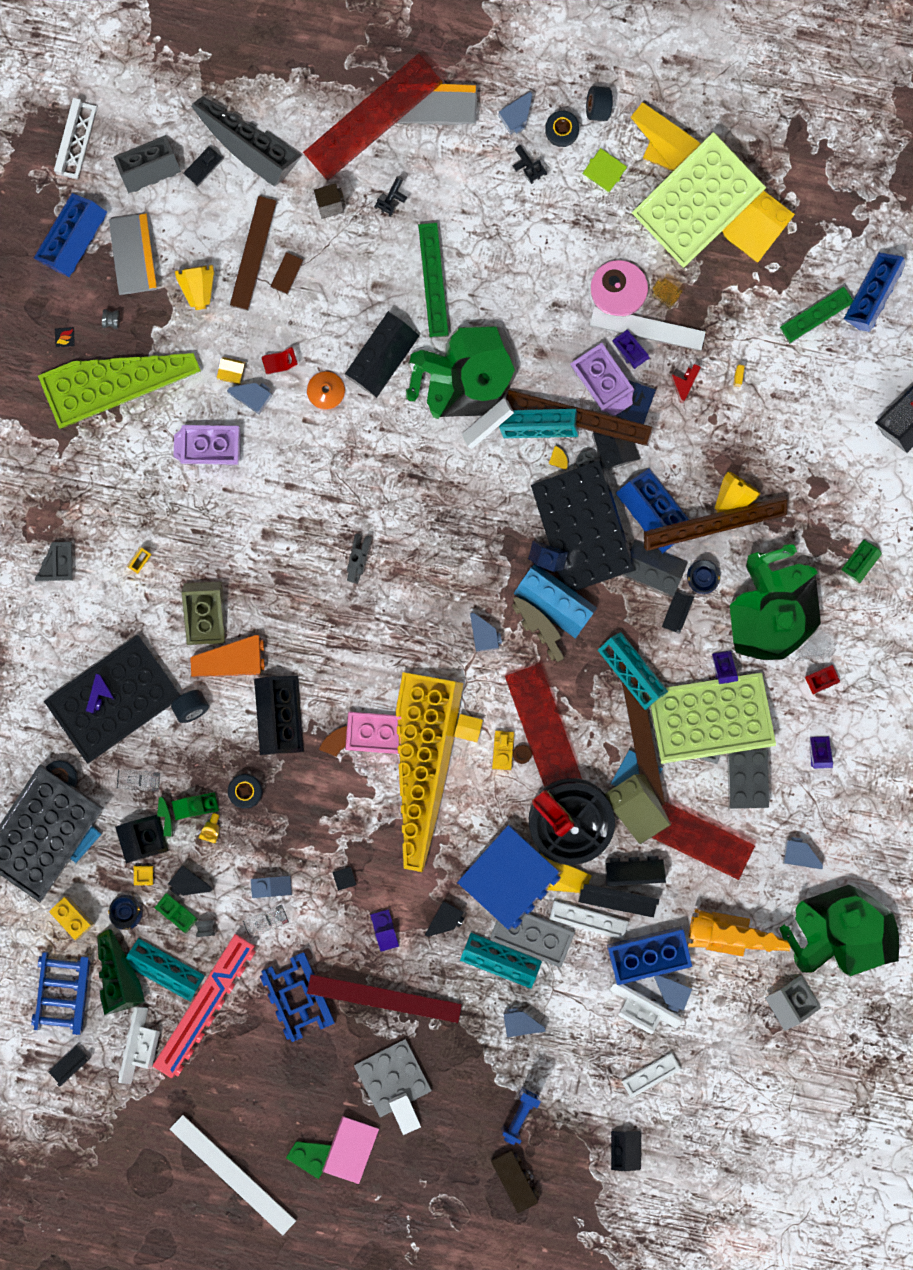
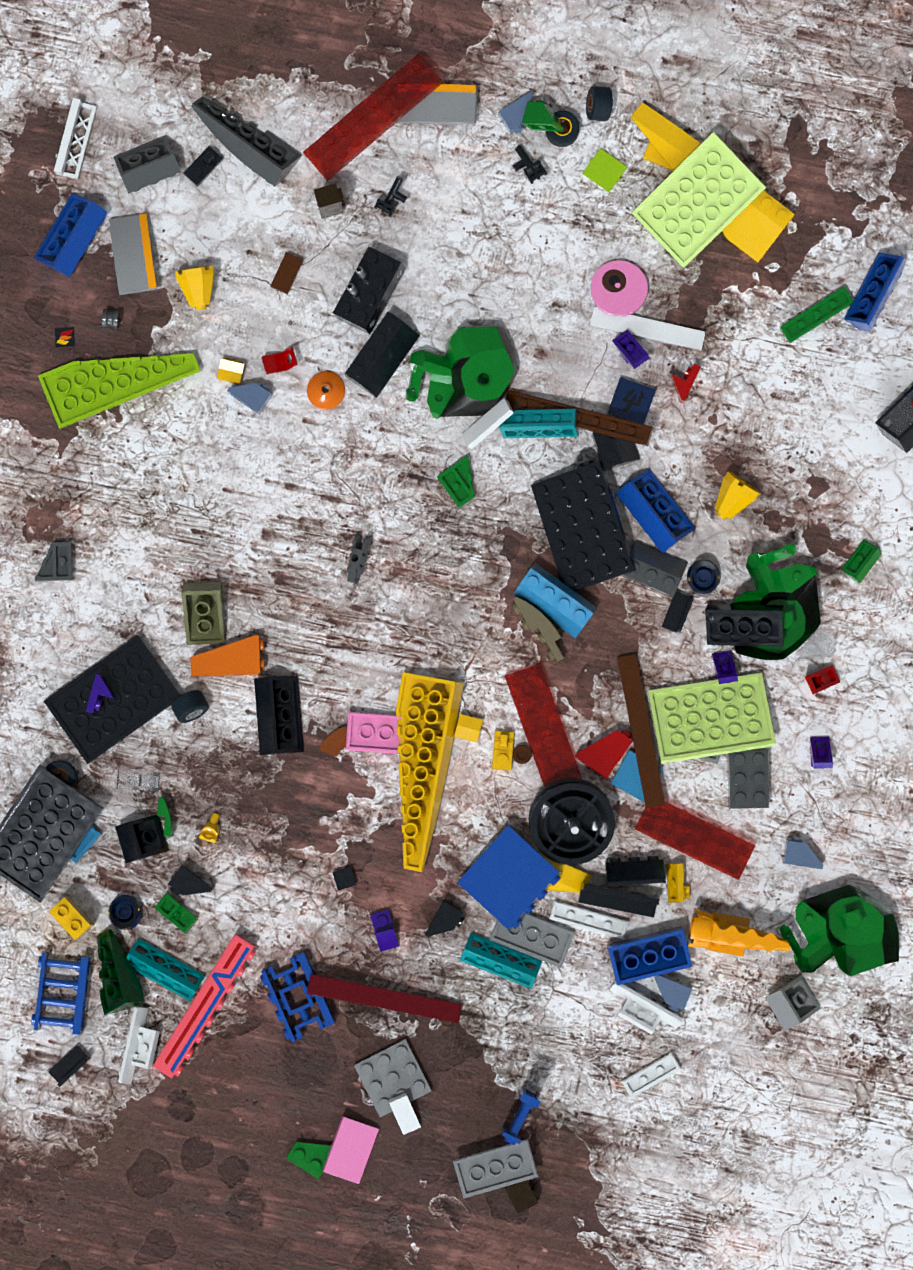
(136, 555): yellow piece -> none
(143, 875): yellow tile -> none
(195, 806): green slope -> none
(205, 928): dark grey wheel -> none
(207, 445): lavender slope -> none
(233, 1175): white tile -> none
(245, 791): black wheel -> none
(253, 253): reddish brown tile -> none
(265, 921): clear slope -> none
(271, 887): sand blue slope -> none
(369, 290): none -> black piece
(433, 280): green plate -> none
(458, 482): none -> green wing
(484, 634): sand blue slope -> none
(495, 1168): none -> light grey tile
(520, 1023): sand blue slope -> none
(541, 117): none -> green slope
(547, 556): dark blue slope -> none
(553, 813): red animal -> none
(558, 458): yellow tile -> none
(604, 380): lavender slope -> none
(605, 753): none -> red slope
(625, 1150): black panel -> none
(635, 668): teal fence -> none
(638, 807): olive slope -> none
(666, 293): clear yellow brick -> none
(675, 881): none -> yellow hinge
(715, 523): reddish brown tile -> none
(738, 377): yellow tile -> none
(745, 625): none -> black slope

